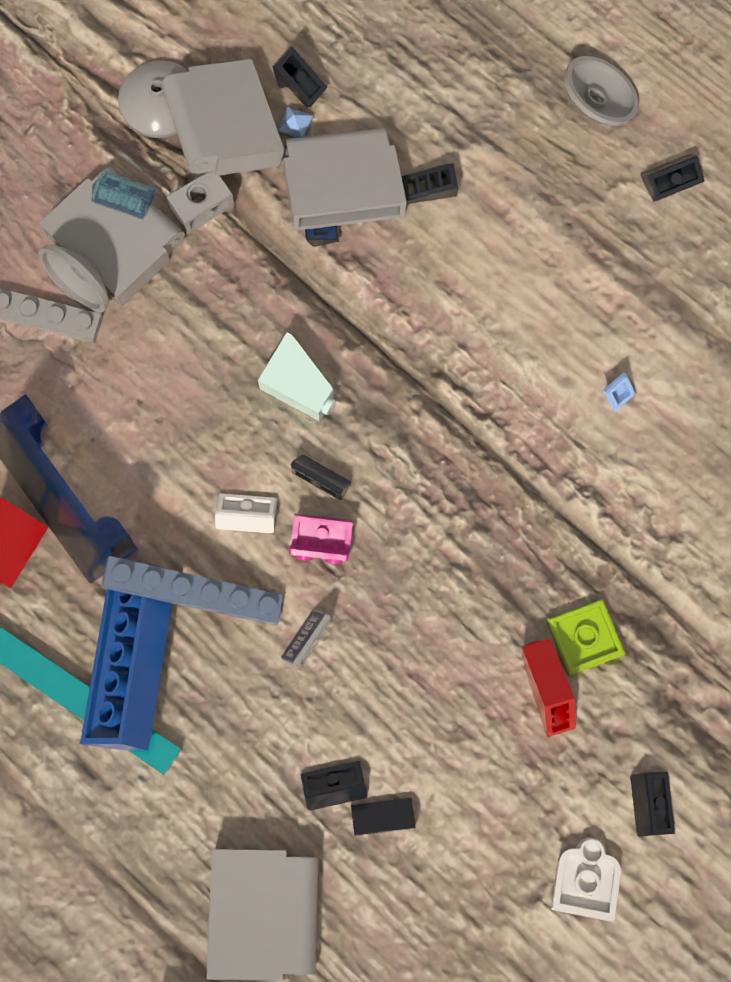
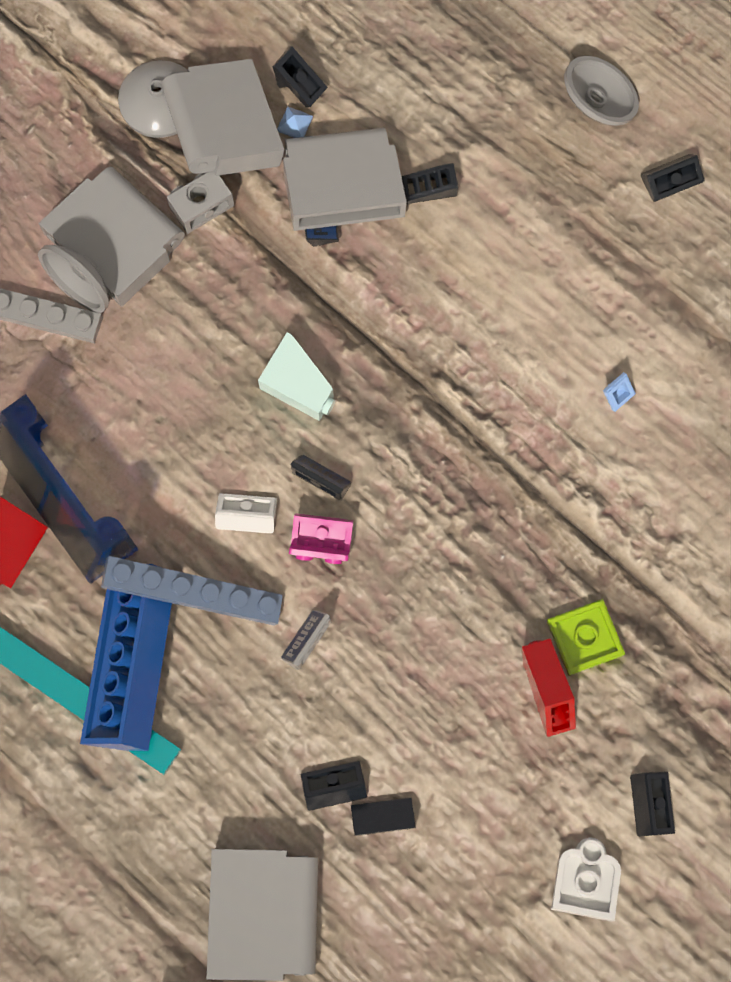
(122, 194): clear light blue slope -> none

